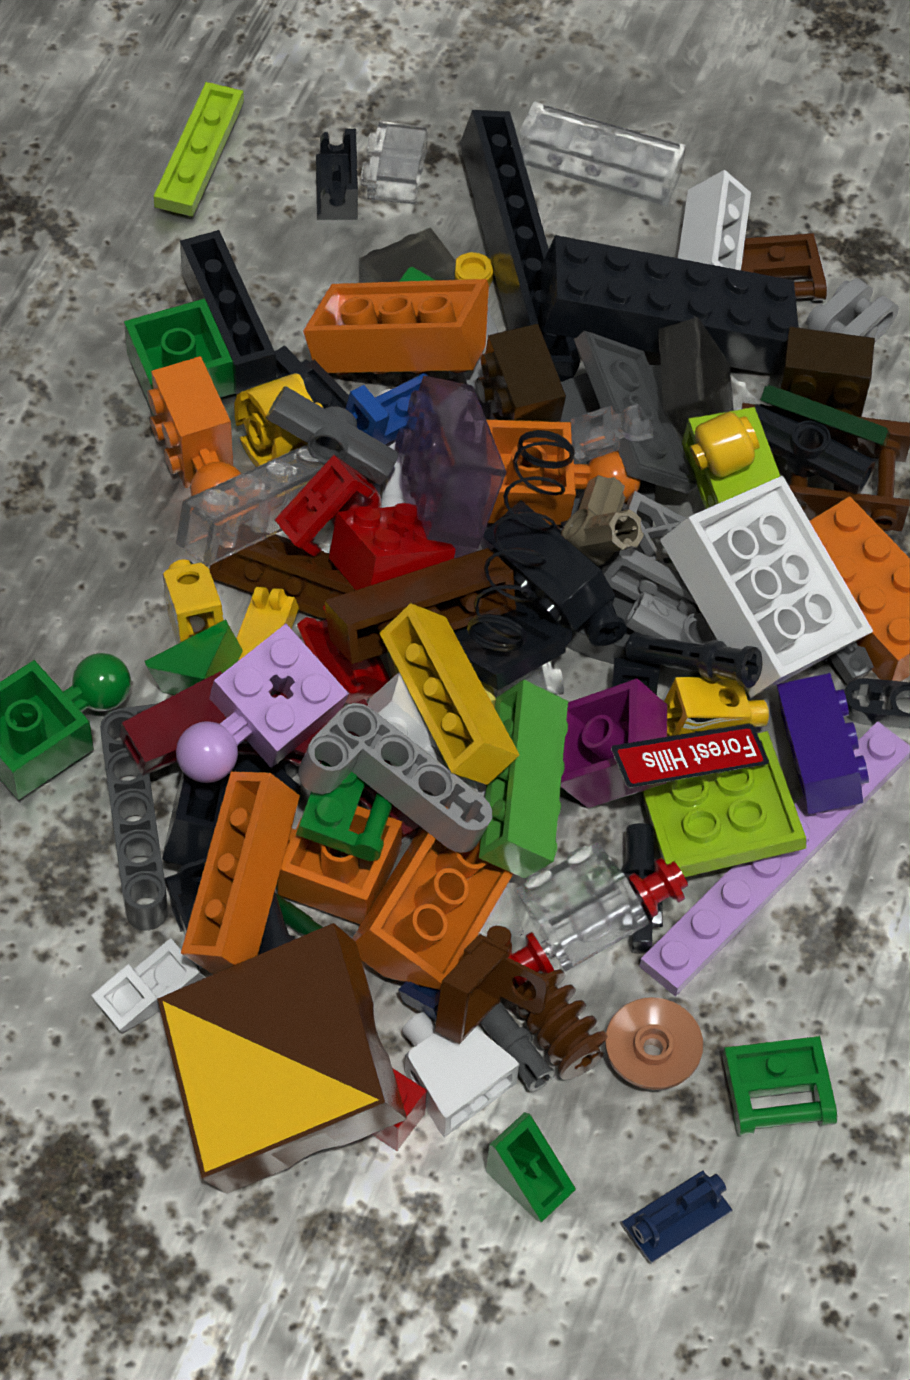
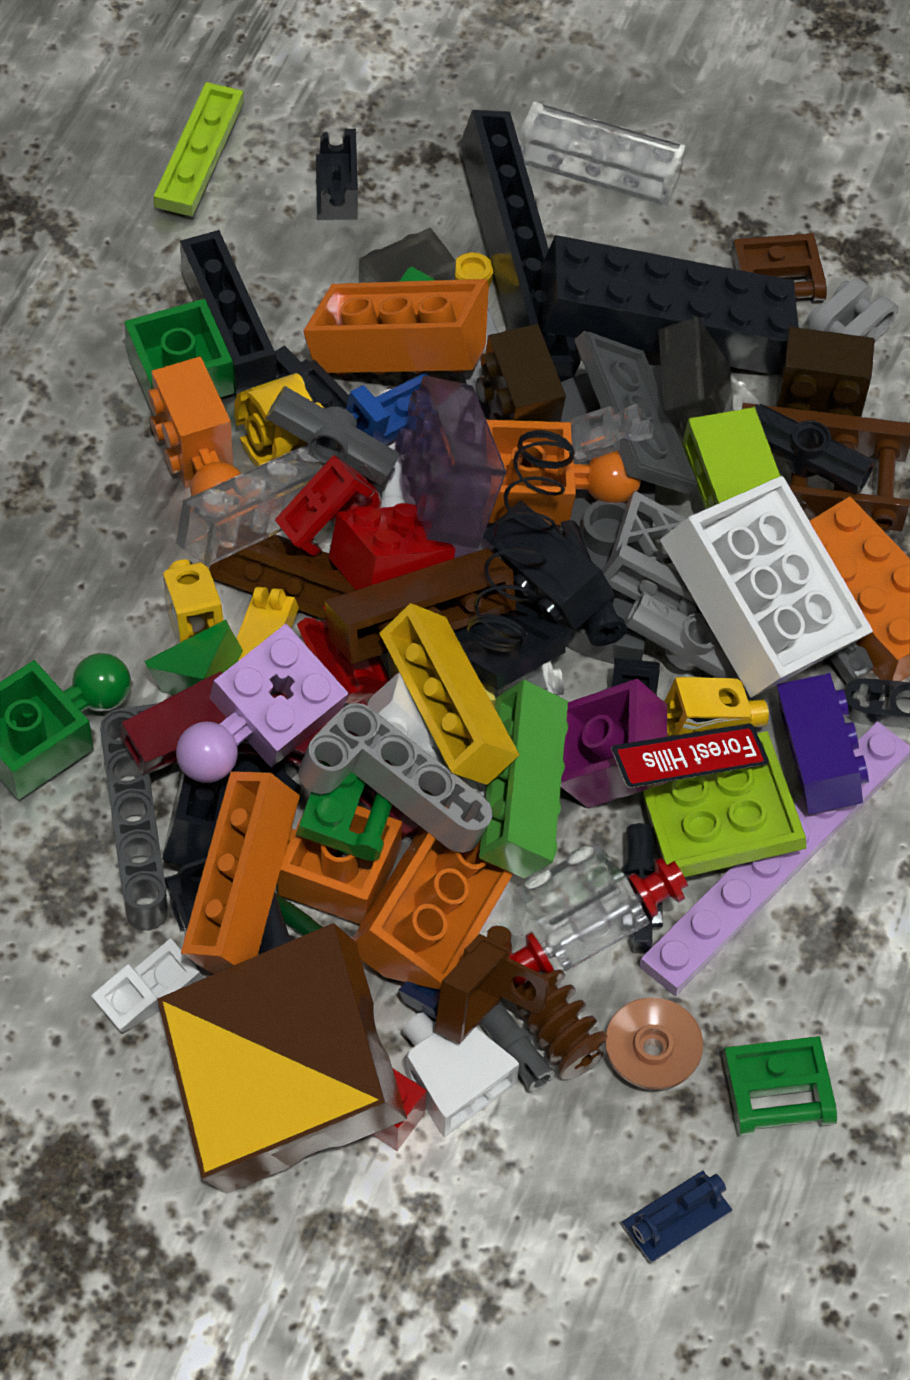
(395, 162): clear brick -> none
(528, 1168): green slope -> none
(600, 525): dark tan piece -> none
(712, 660): black pin -> none
(715, 222): white brick -> none
(724, 444): yellow head -> none
(825, 415): dark green tile -> none

